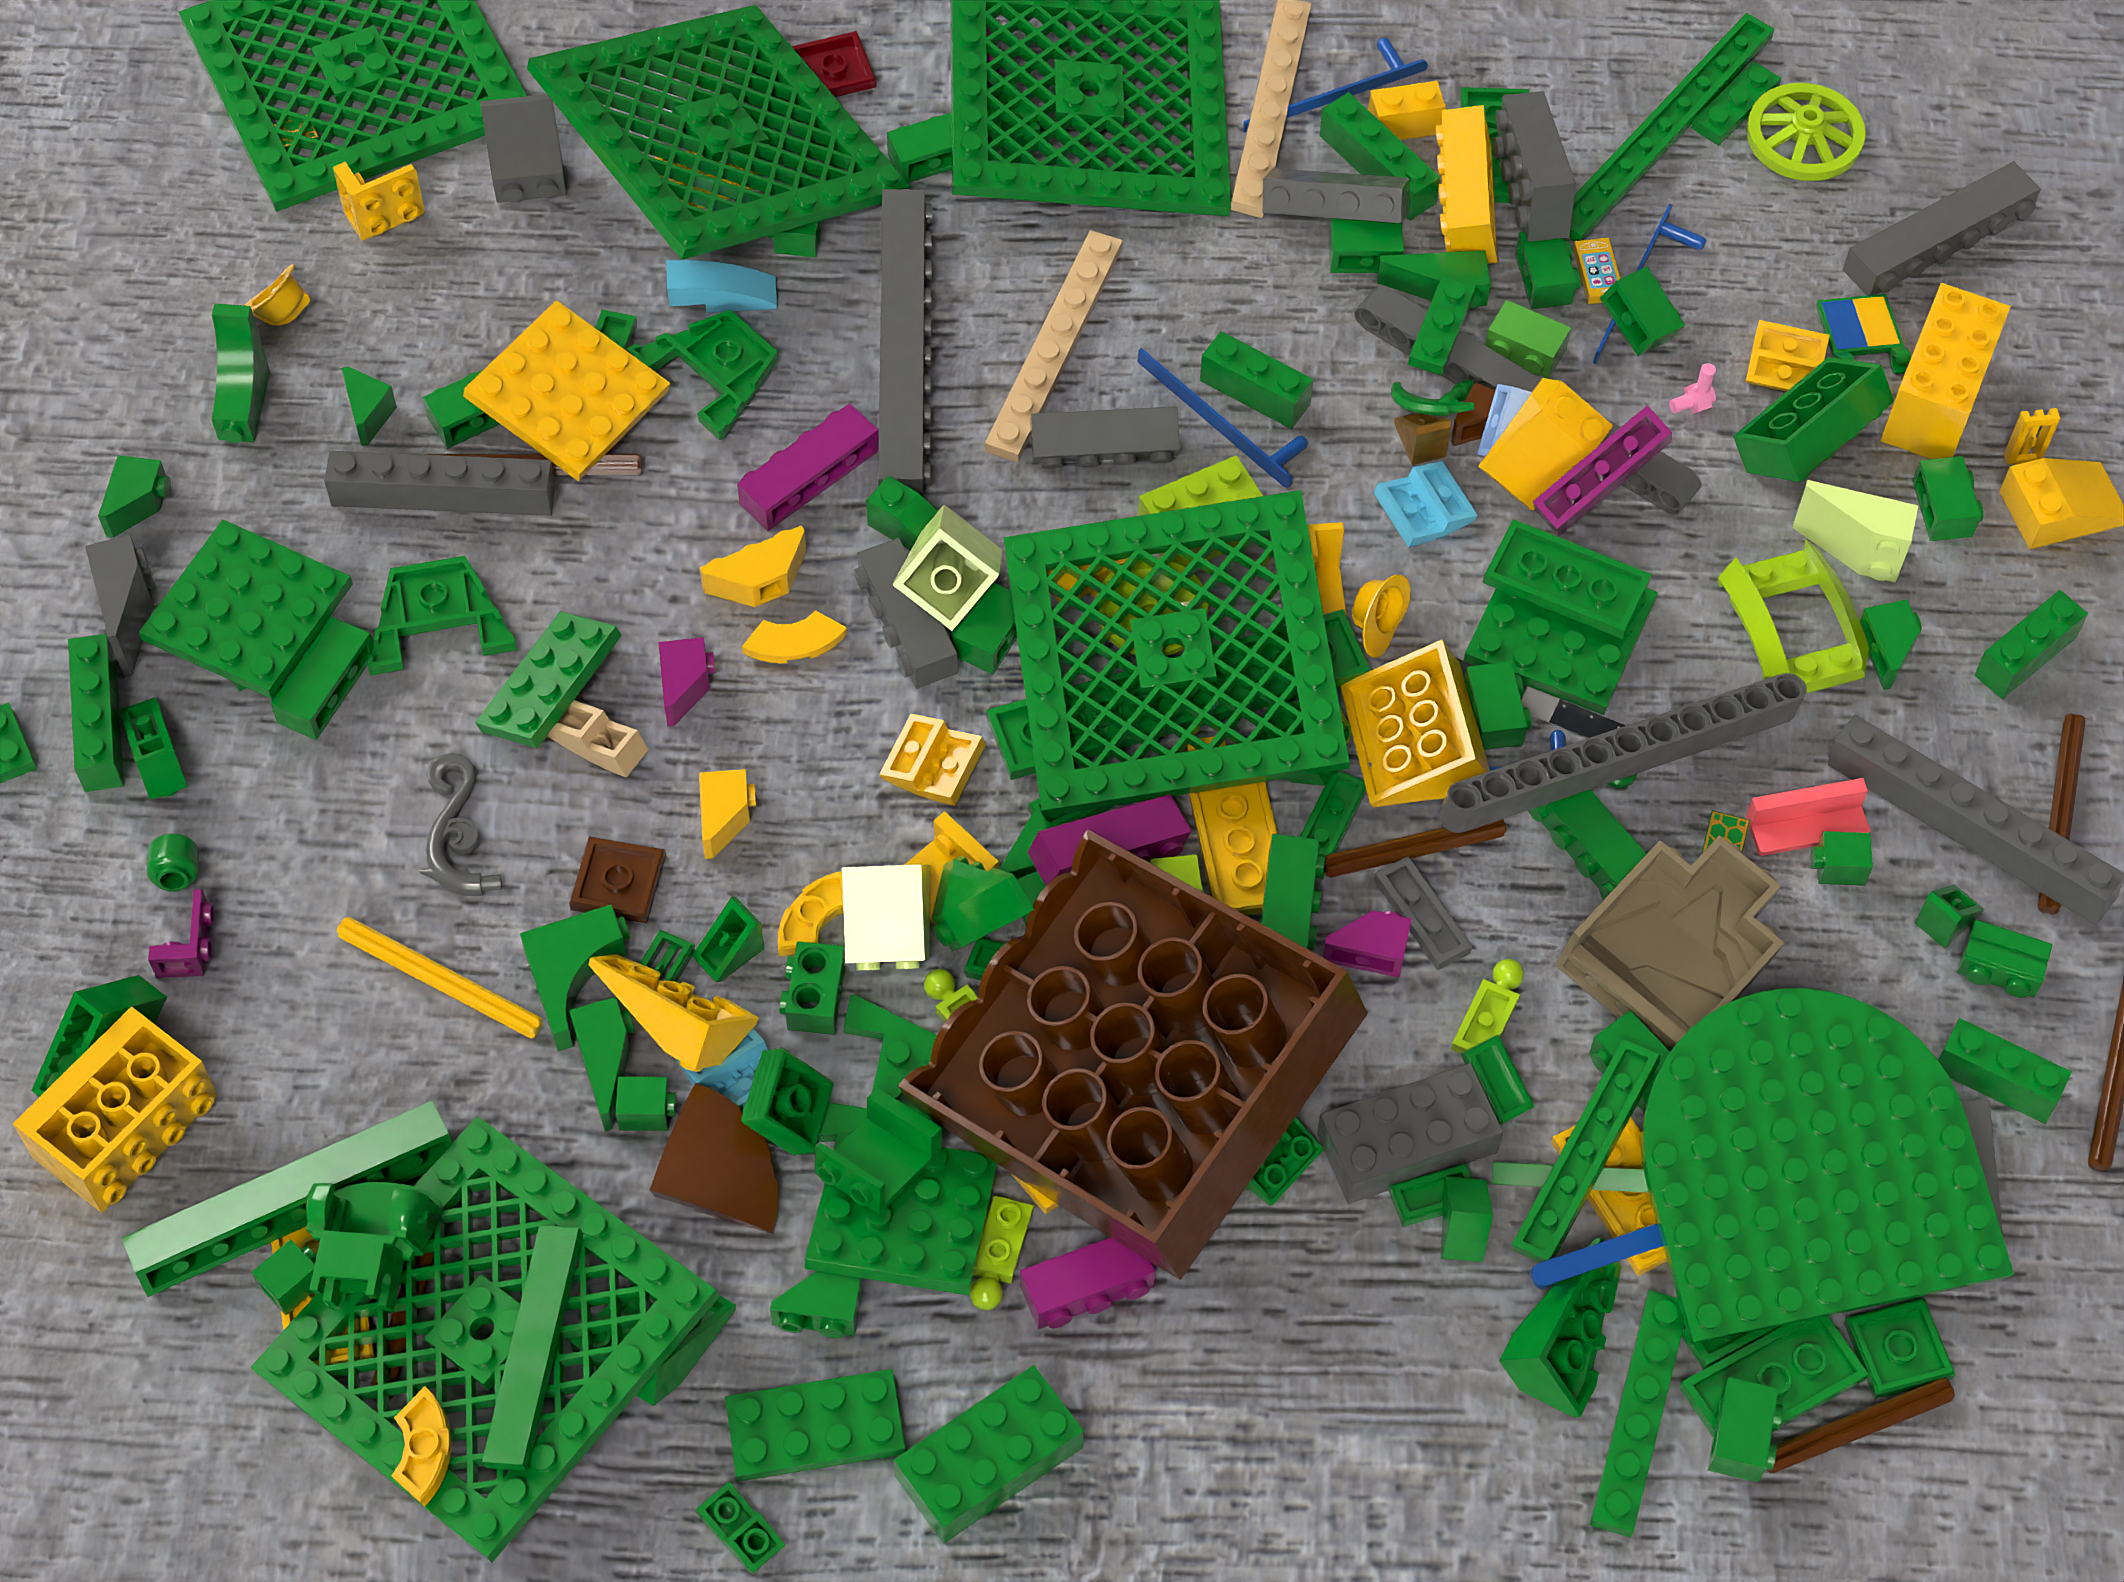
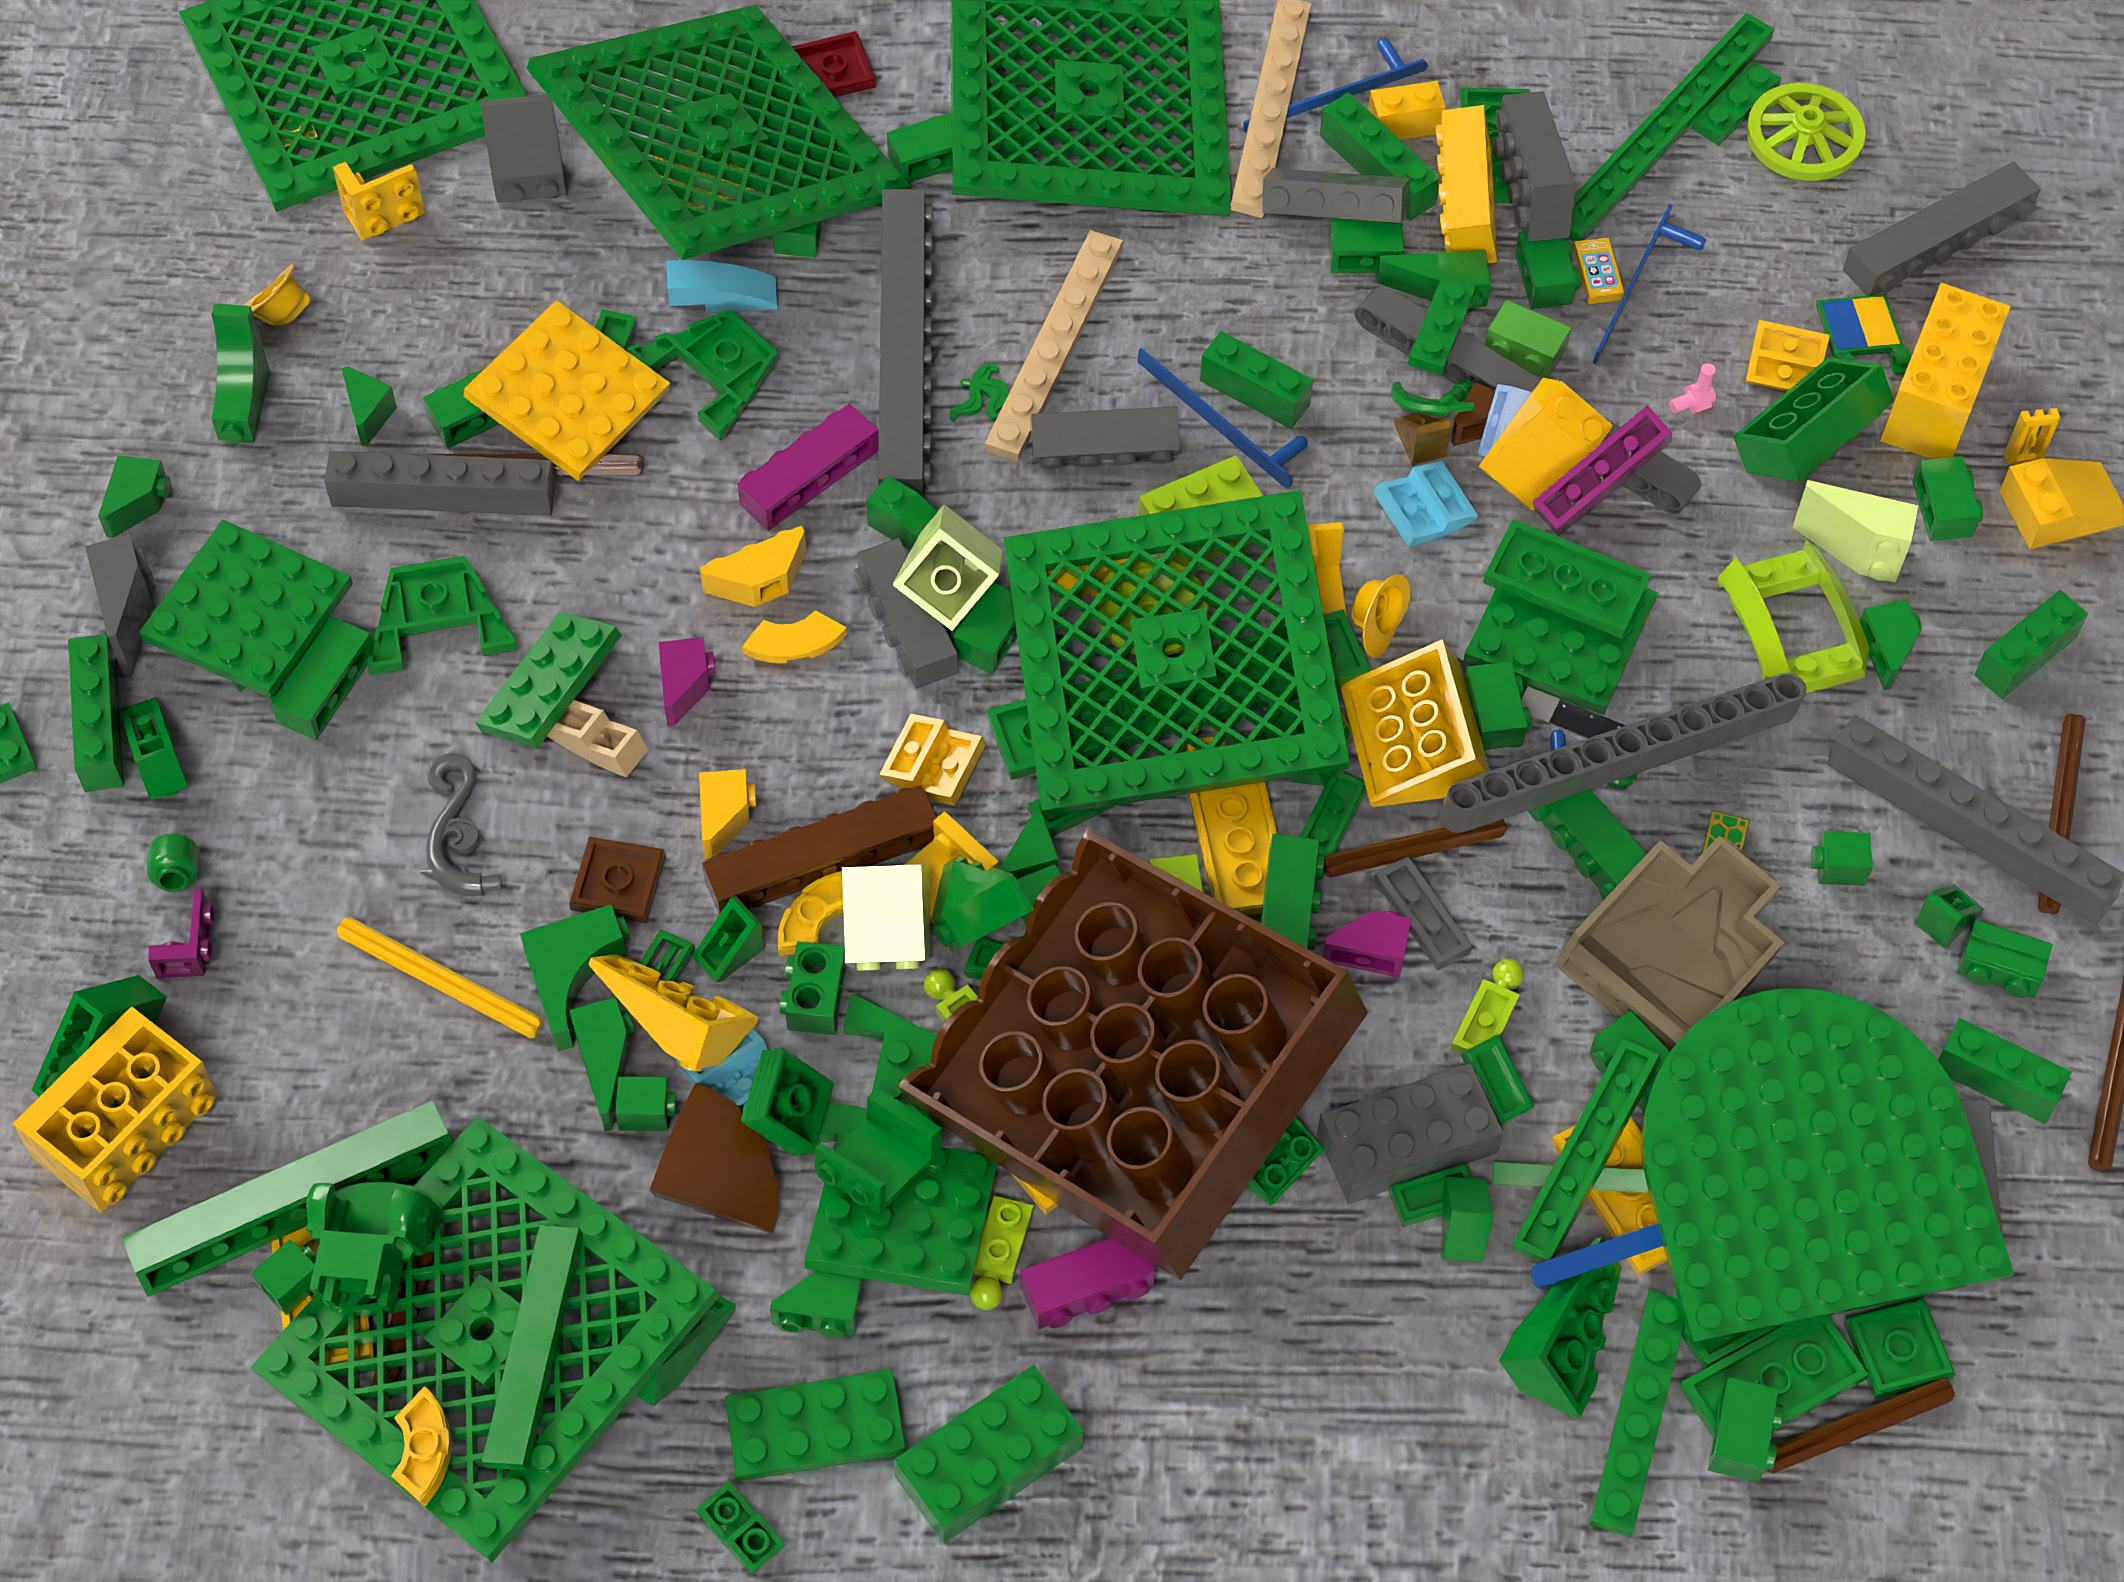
(803, 854): none -> reddish brown brick
(981, 383): none -> green piece
(1144, 829): magenta brick -> none
(1642, 311): green brick -> none
(1800, 816): coral panel -> none

